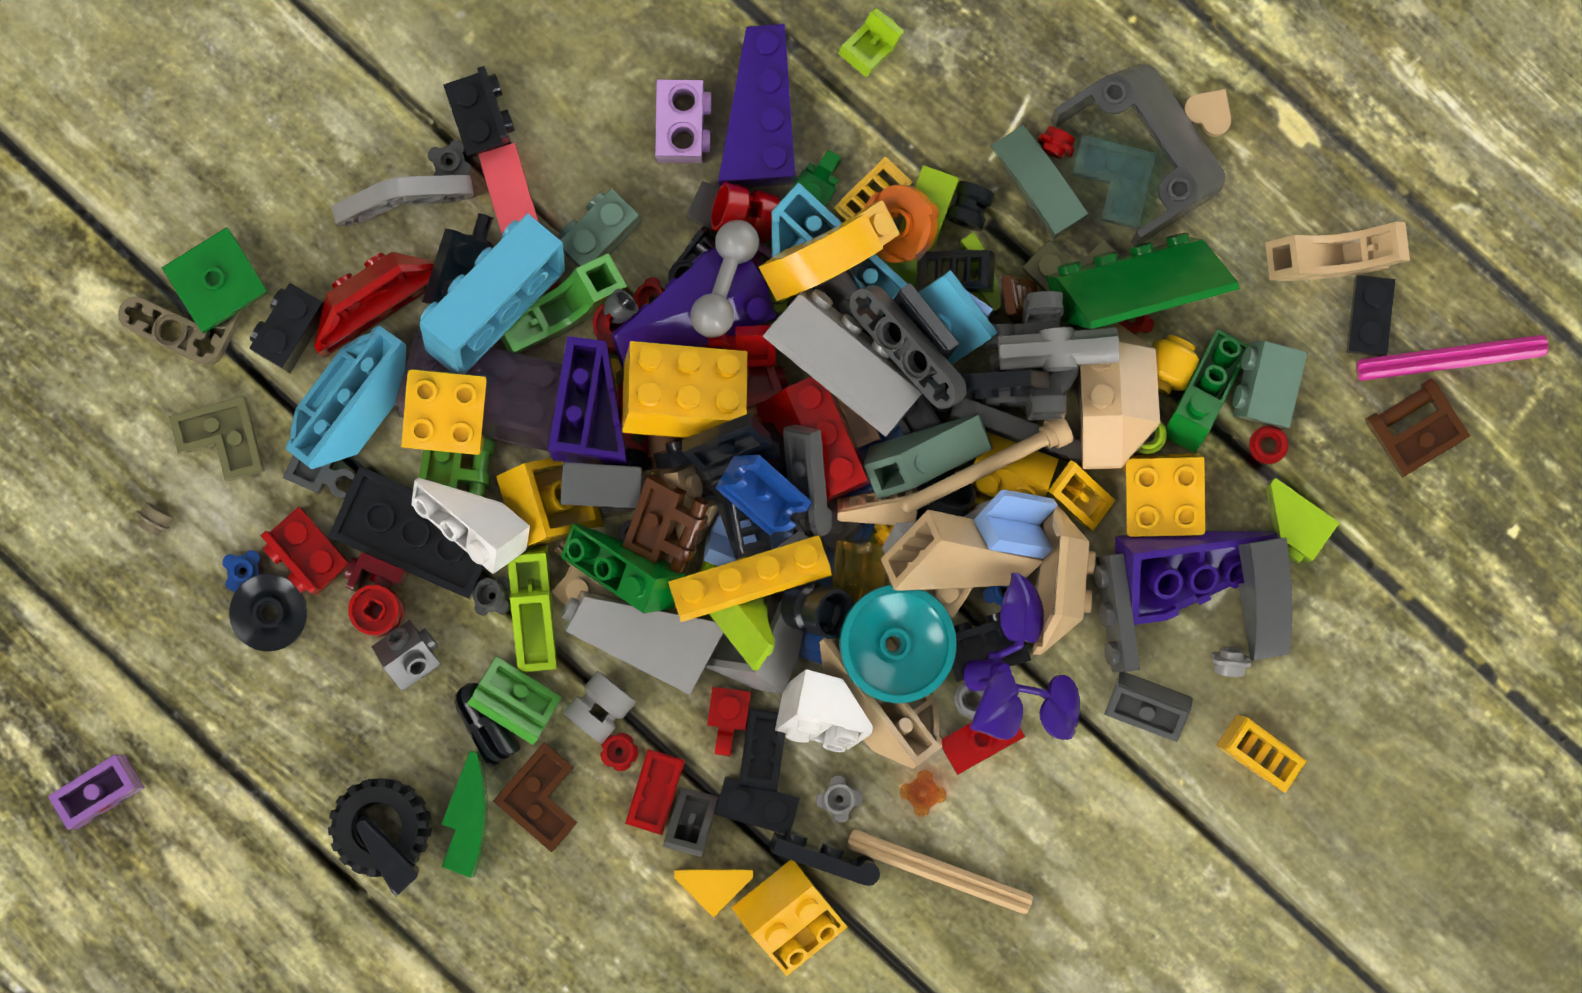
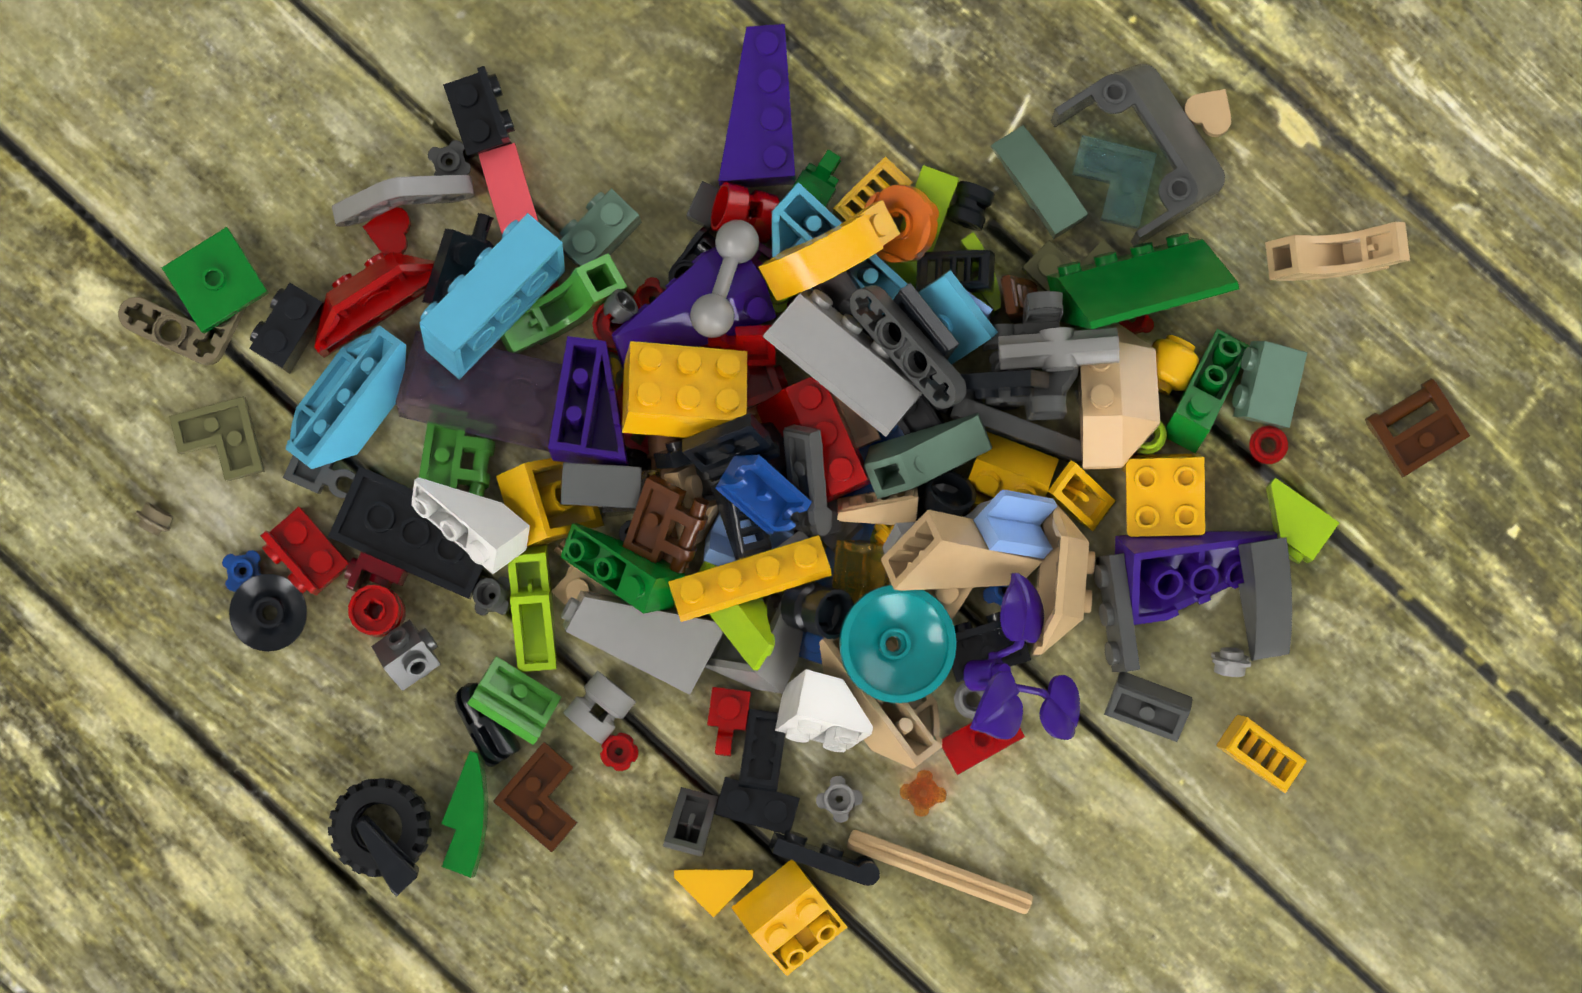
(96, 792): medium lavender brick -> none
(389, 230): none -> red tile
(444, 412): yellow bracket -> none
(655, 792): red plate -> none
(673, 121): lavender brick -> none
(871, 42): lime bracket -> none
(1052, 434): tan piece -> none
(1057, 142): red plate -> none
(1370, 315): black plate -> none
(1452, 357): dark pink axle -> none

